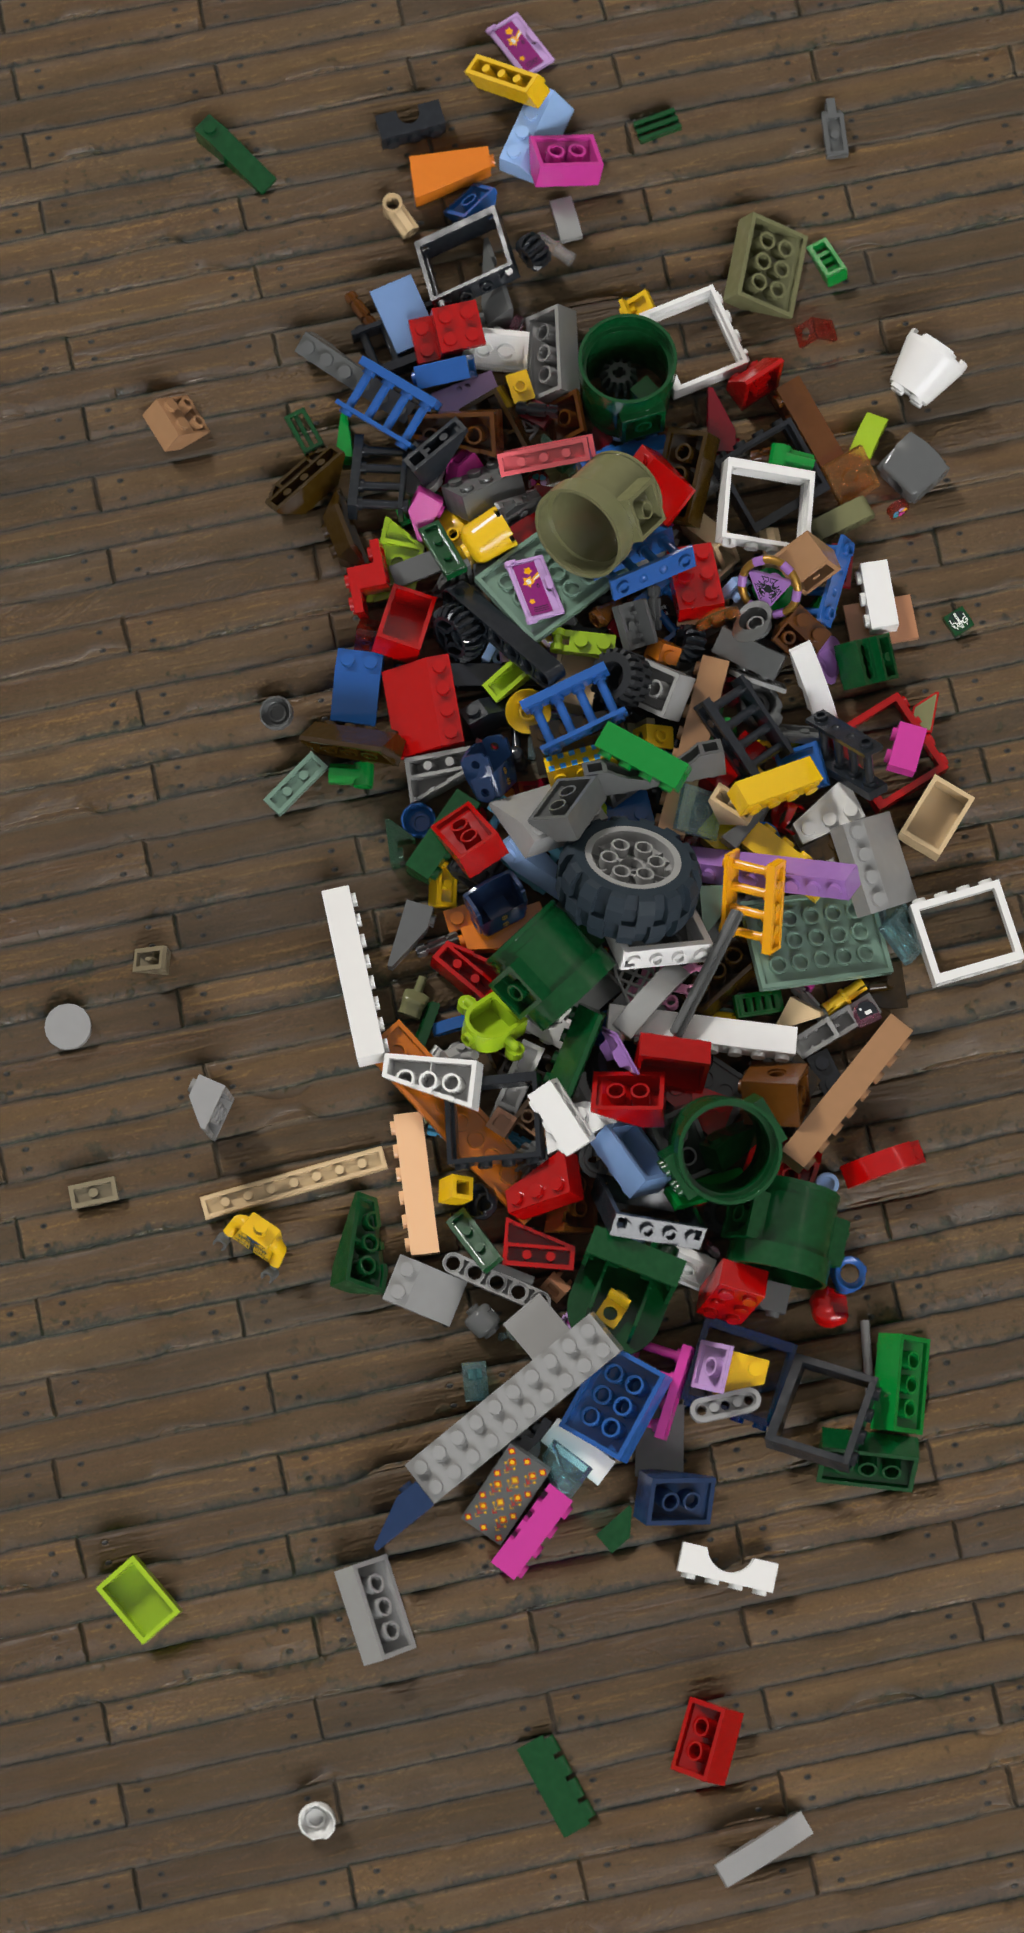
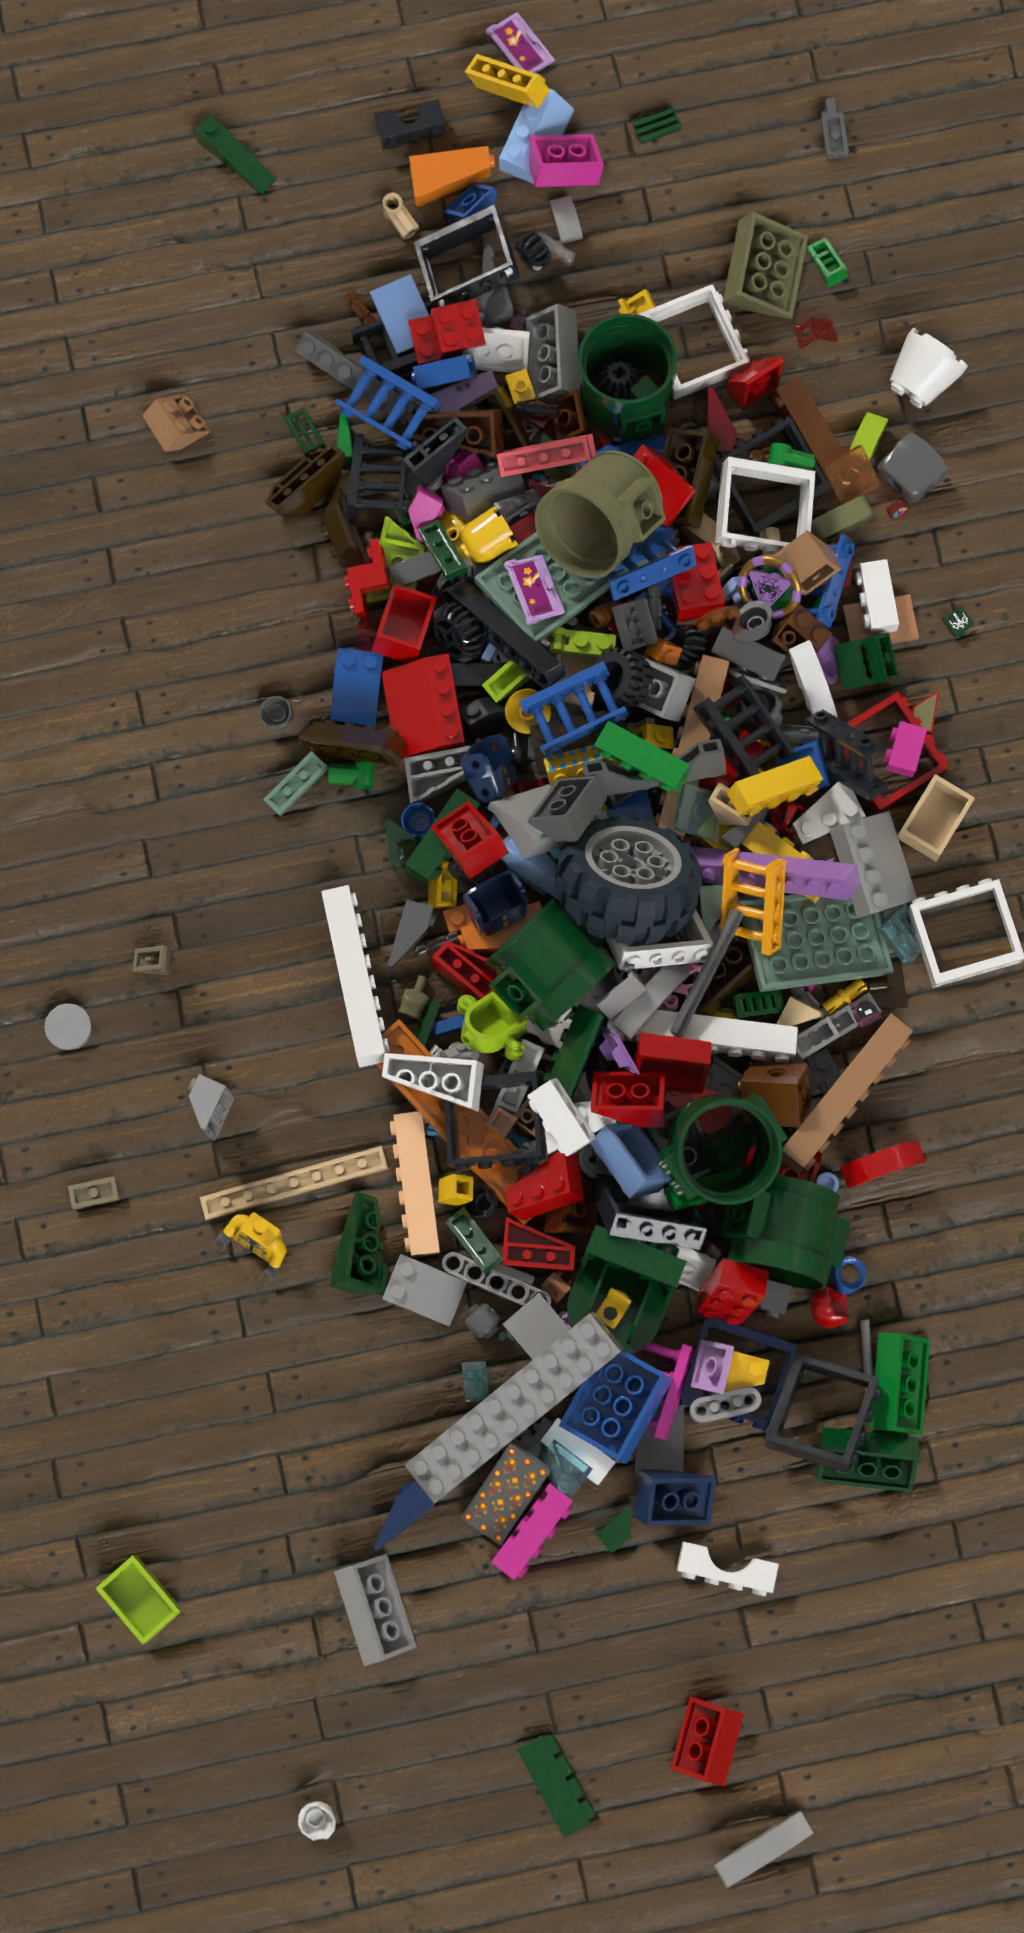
(620, 995): none -> light grey hinge

